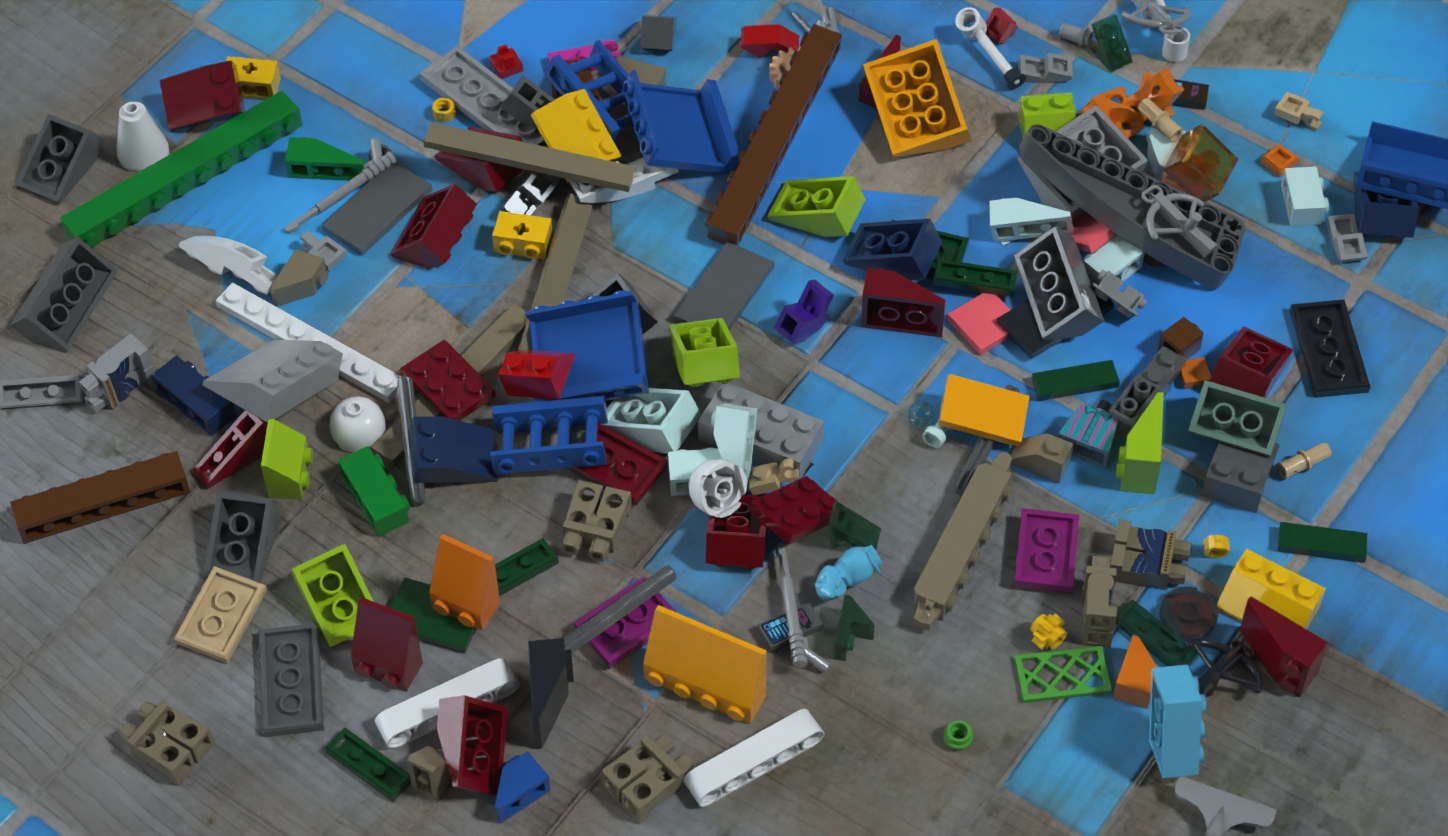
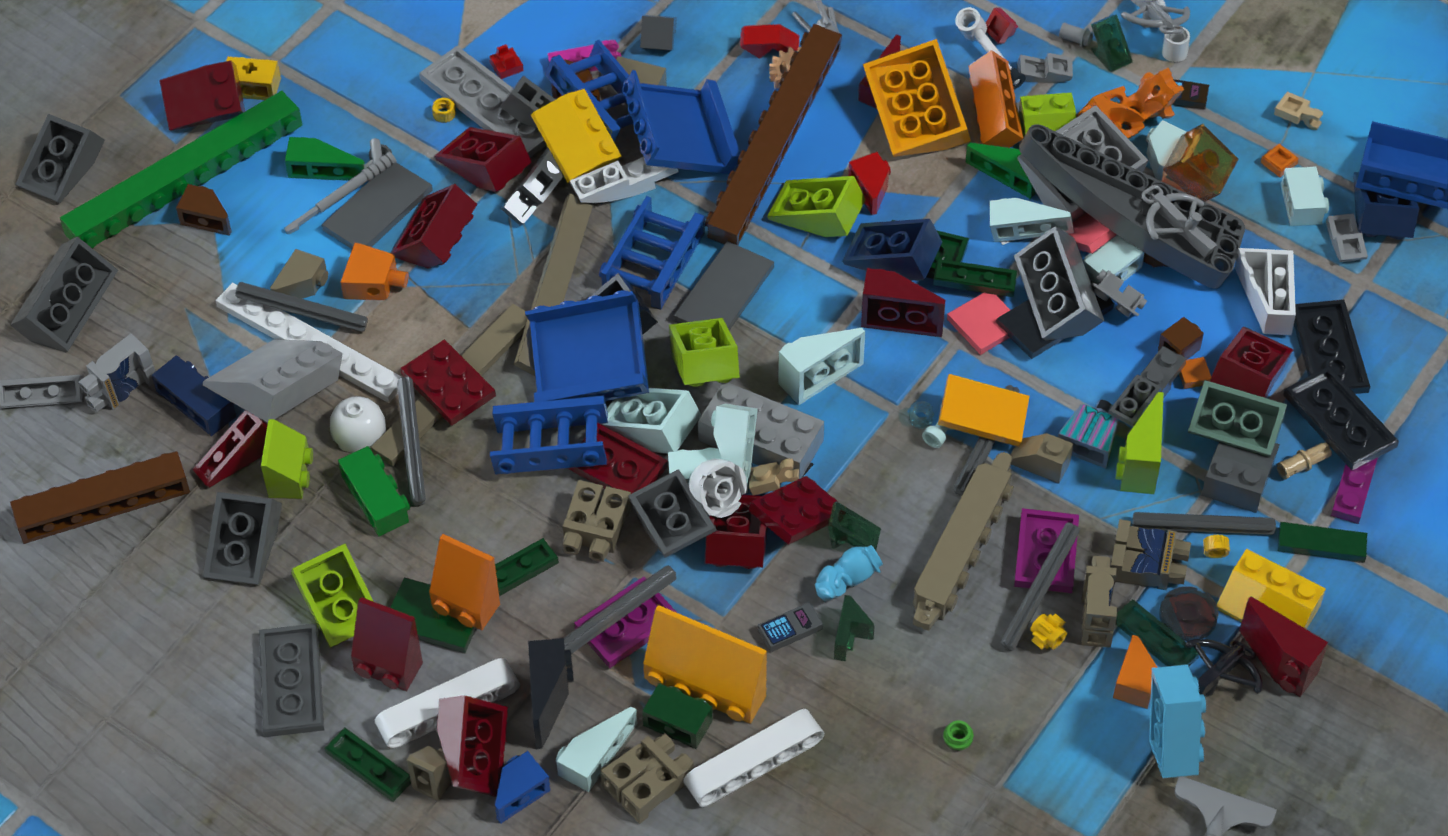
(139, 138): white cone -> none
(167, 740): dark tan hips -> none
(202, 210): none -> reddish brown slope
(220, 614): tan tile -> none
(229, 255): white slope -> none
(301, 307): none -> dark grey axle
(325, 248): light grey plate -> none
(371, 274): none -> orange torso
(450, 451): dark blue slope -> none
(522, 235): yellow brick -> none
(529, 157): dark tan tile -> none
(535, 373): red slope -> none
(594, 749): none -> light aqua slope
(669, 269): none -> blue fence
(671, 513): none -> dark grey slope
(677, 715): none -> dark green brick
(798, 643): light grey piece -> none
(807, 316): dark purple brick -> none
(819, 361): none -> light aqua slope
(872, 177): none -> red slope
(995, 101): none -> orange brick
(1001, 165): none -> green slope
(1040, 586): none -> dark grey axle
(1051, 692): bright green window -> none
(1075, 380): dark green tile -> none
(1160, 120): tan axle -> none
(1204, 523): none -> dark grey axle
(1269, 286): none -> white wedge
(1340, 418): none -> black tile
(1353, 492): none -> magenta plate

